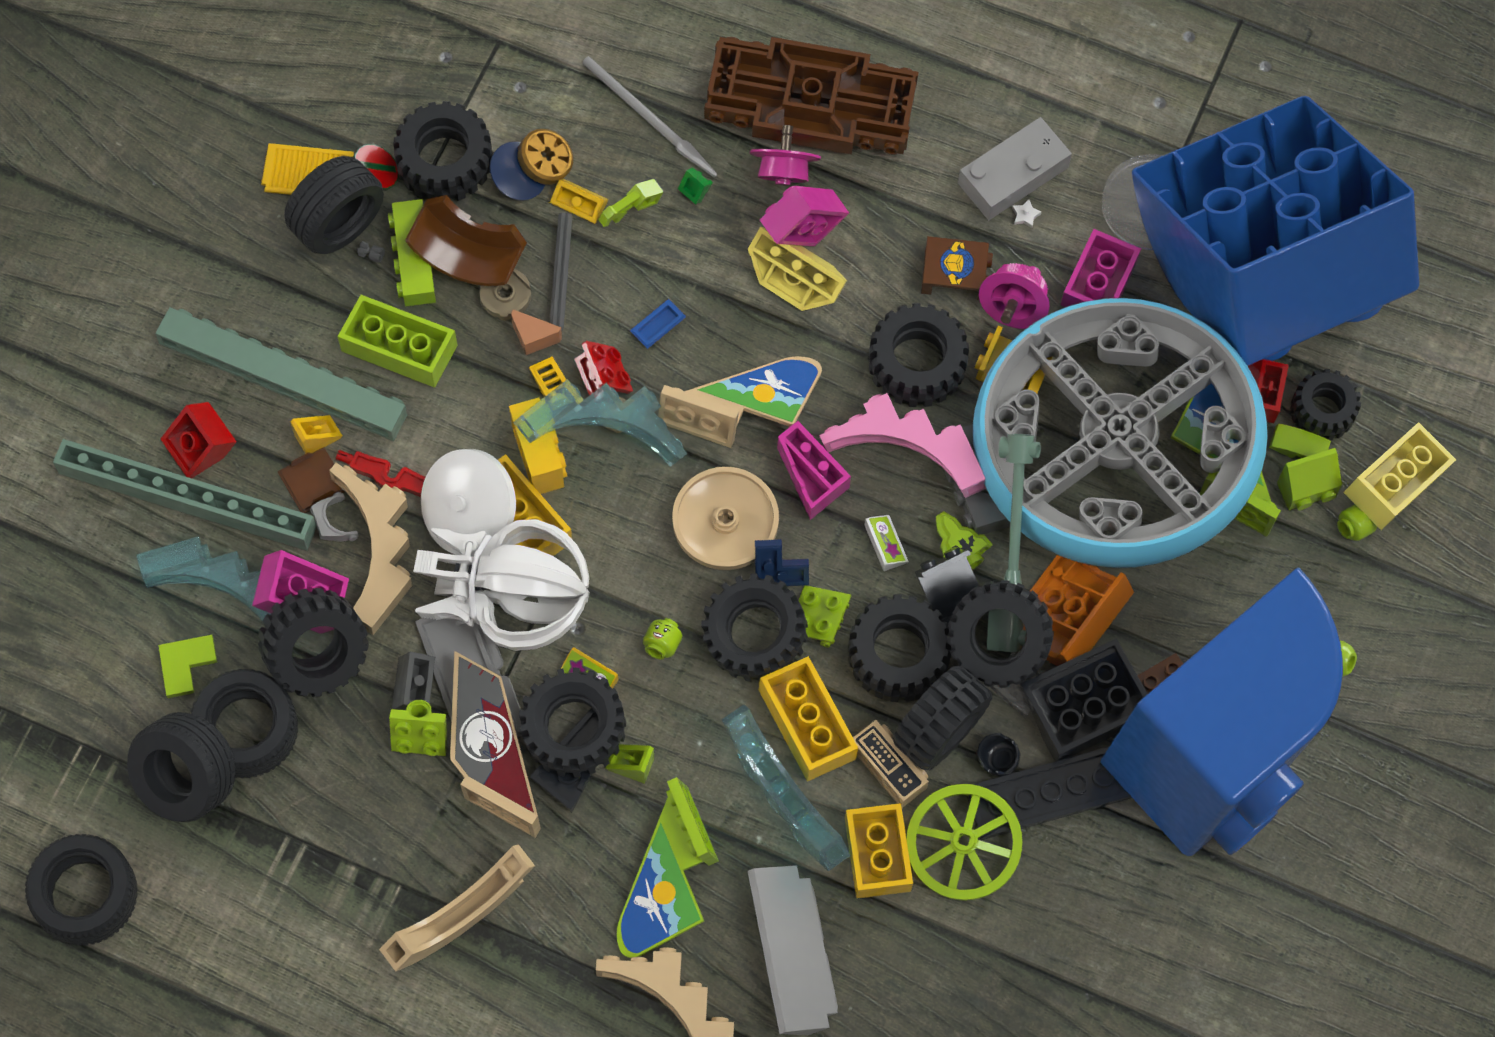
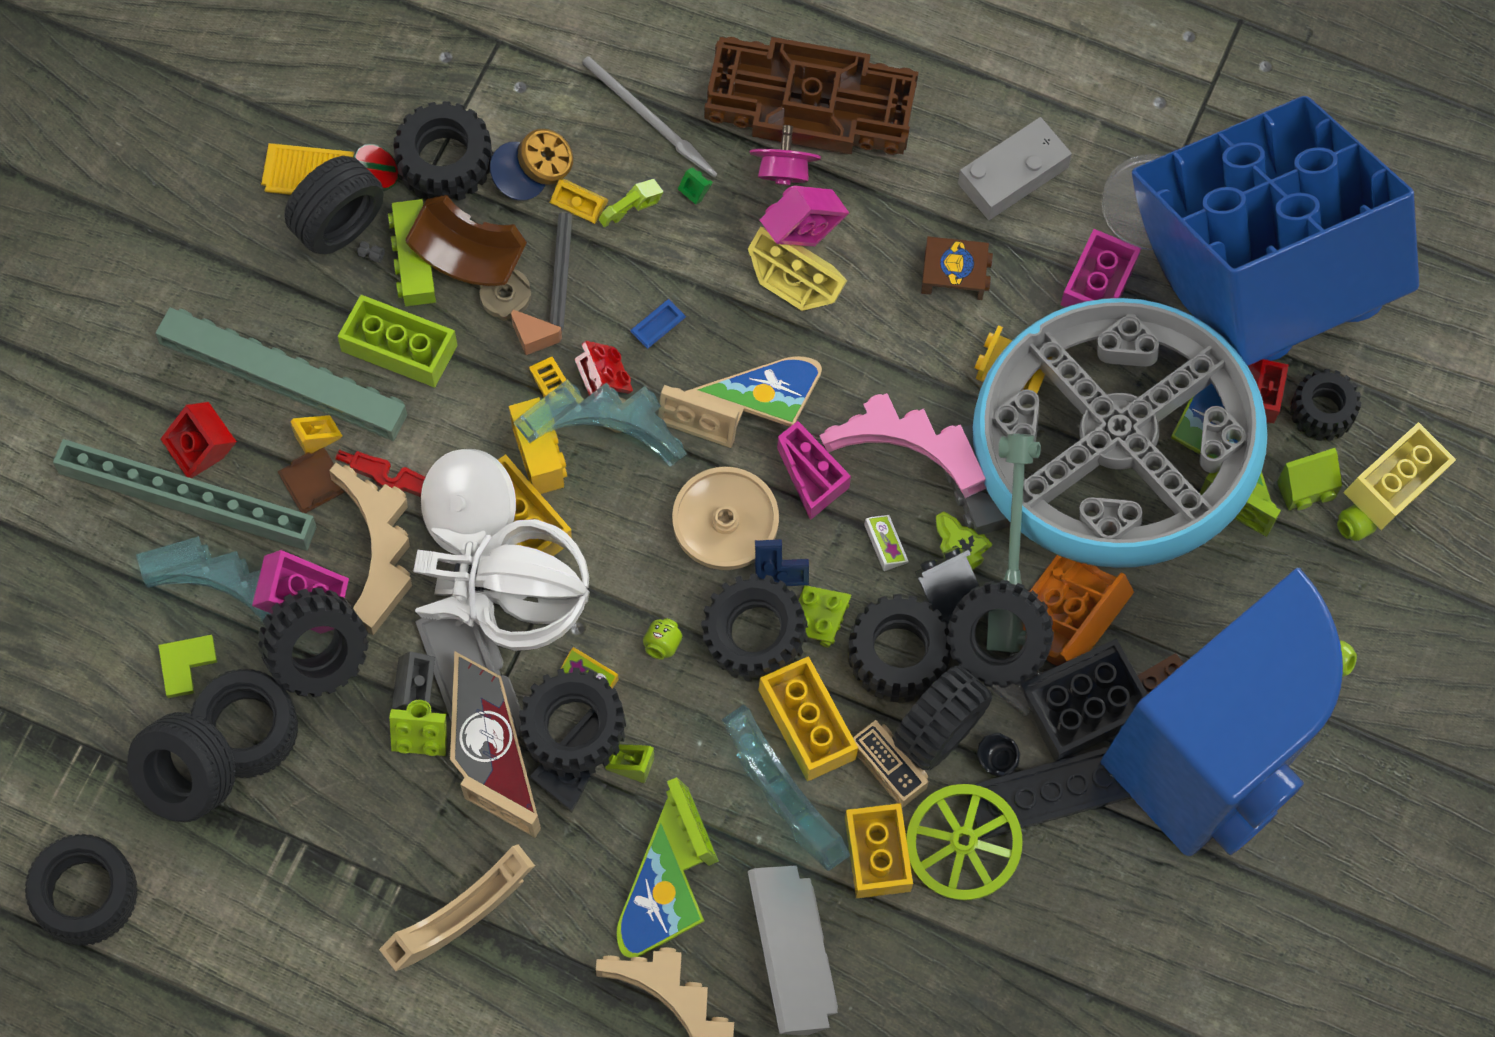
(325, 530): light grey helmet -> none
(922, 324): black tyre -> none
(1015, 295): dark pink piece -> none
(1025, 214): white piece -> none
(1297, 442): lime slope -> none

